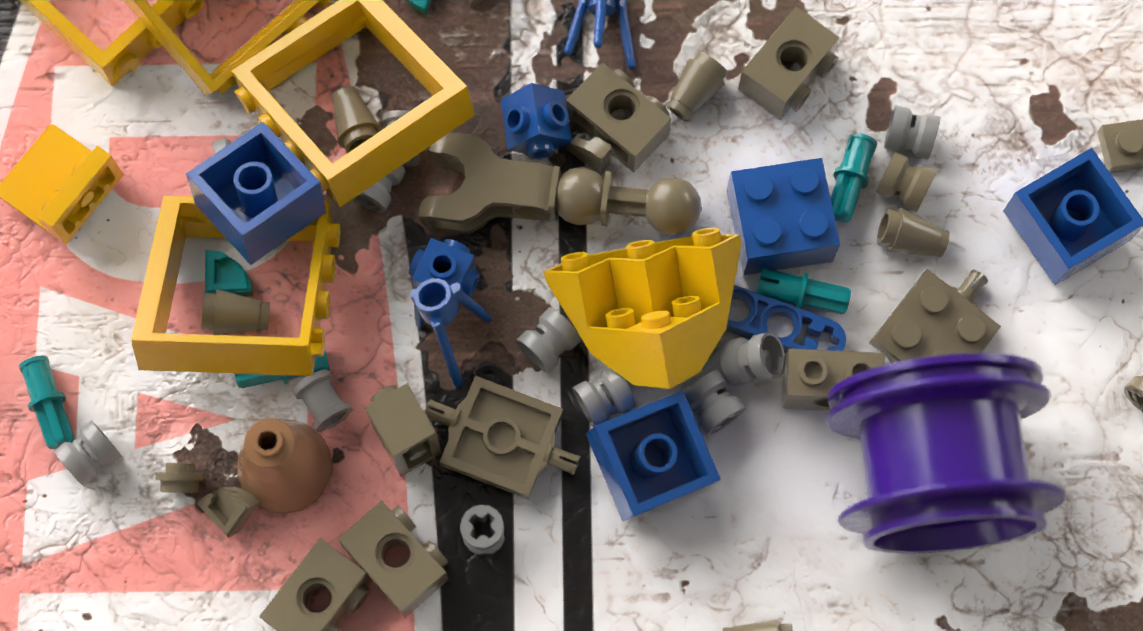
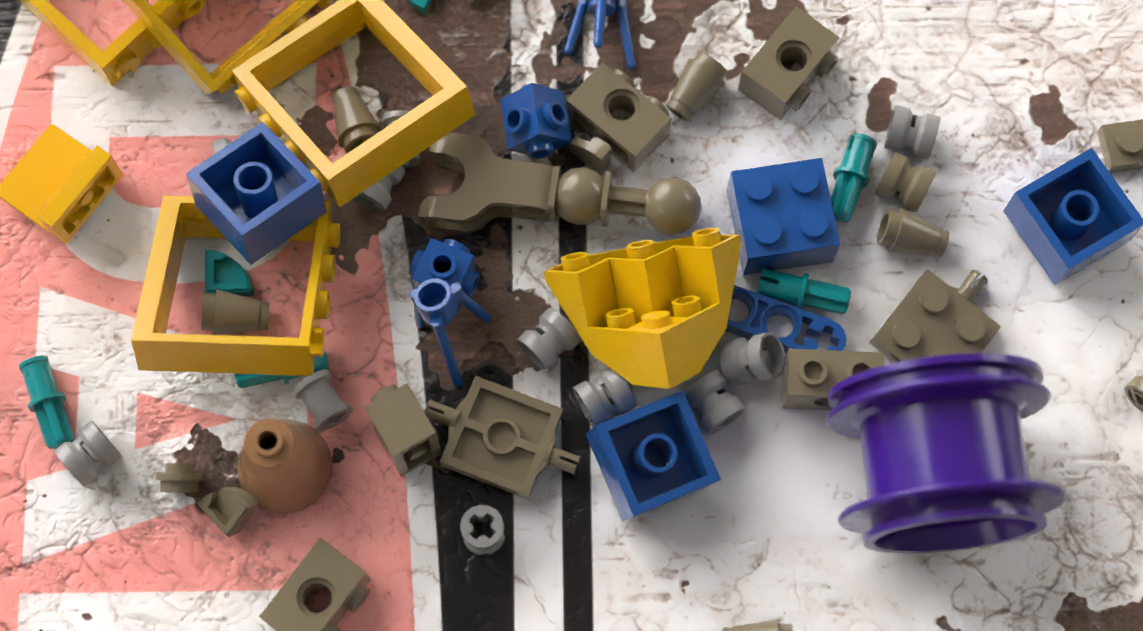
(372, 538): dark tan brick -> none

